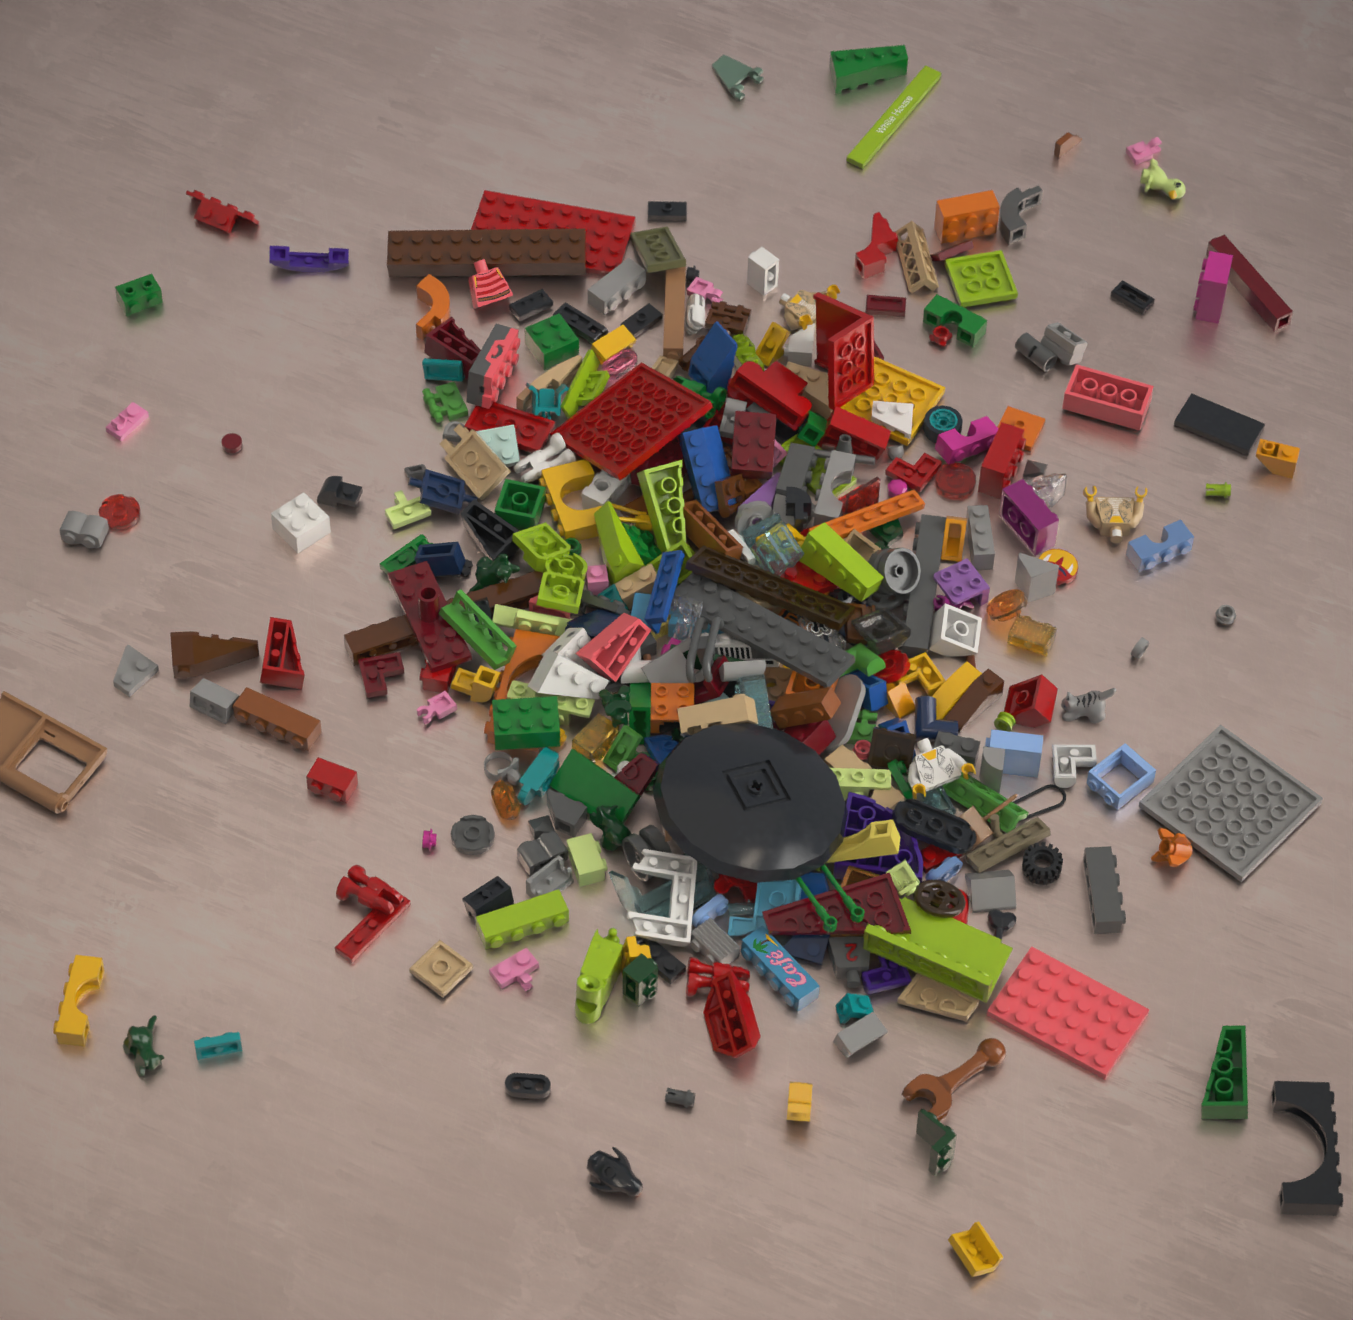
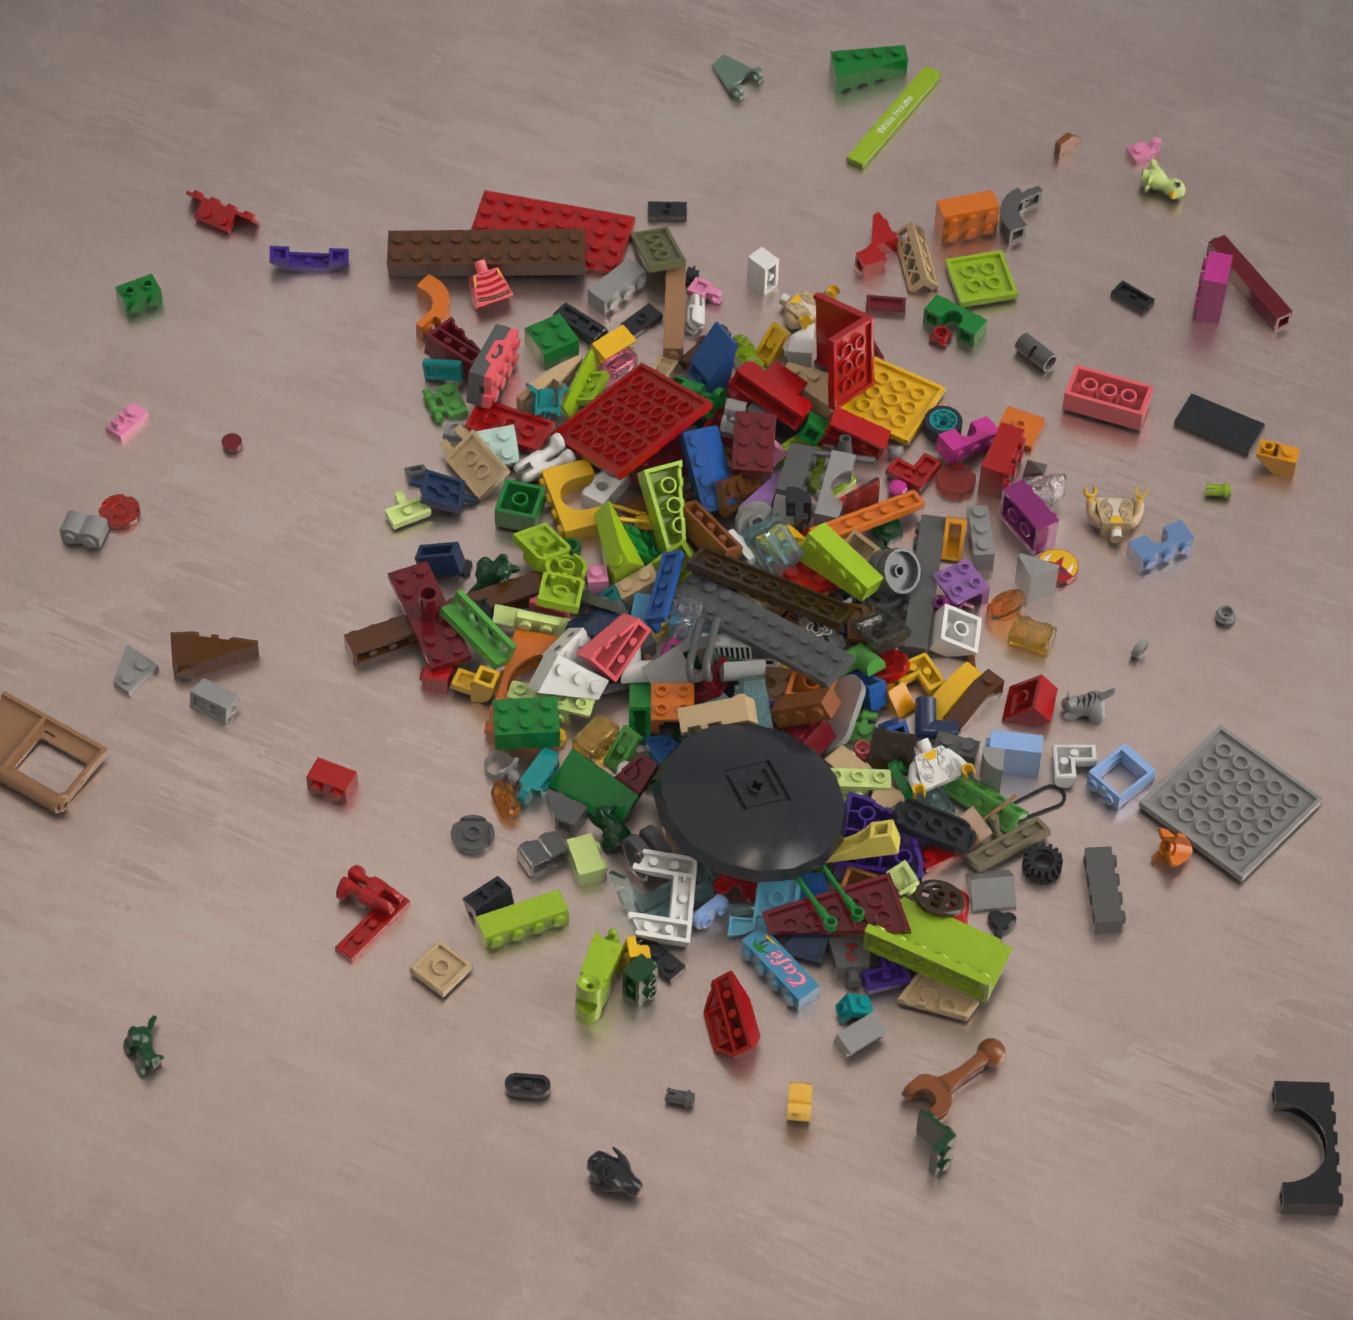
(85, 976): yellow arch -> none
(218, 1045): teal plate -> none
(277, 719): dark orange brick -> none
(281, 656): red wedge -> none
(301, 522): white brick -> none
(336, 491): black brick -> none
(375, 669): dark red plate -> none
(403, 557): green plate -> none
(429, 839): dark pink plate -> none
(438, 706): bright pink plate -> none
(489, 531): black wedge -> none
(515, 969): bright pink plate -> none
(531, 305): black plate -> none
(540, 825): dark grey slope -> none
(549, 878): light grey hinge -> none
(616, 705): dark green animal -> none
(697, 981): red piece -> none
(714, 943): light grey brick -> none
(731, 316): reddish brown plate -> none
(893, 416): white wing -> none
(946, 870): medium blue plate -> none
(952, 251): dark red tile -> none
(976, 1250): yellow bracket -> none
(1004, 721): lime bush -> none
(1064, 343): light grey brick -> none
(1068, 1012): coral plate -> none
(1227, 1086): green wedge -> none

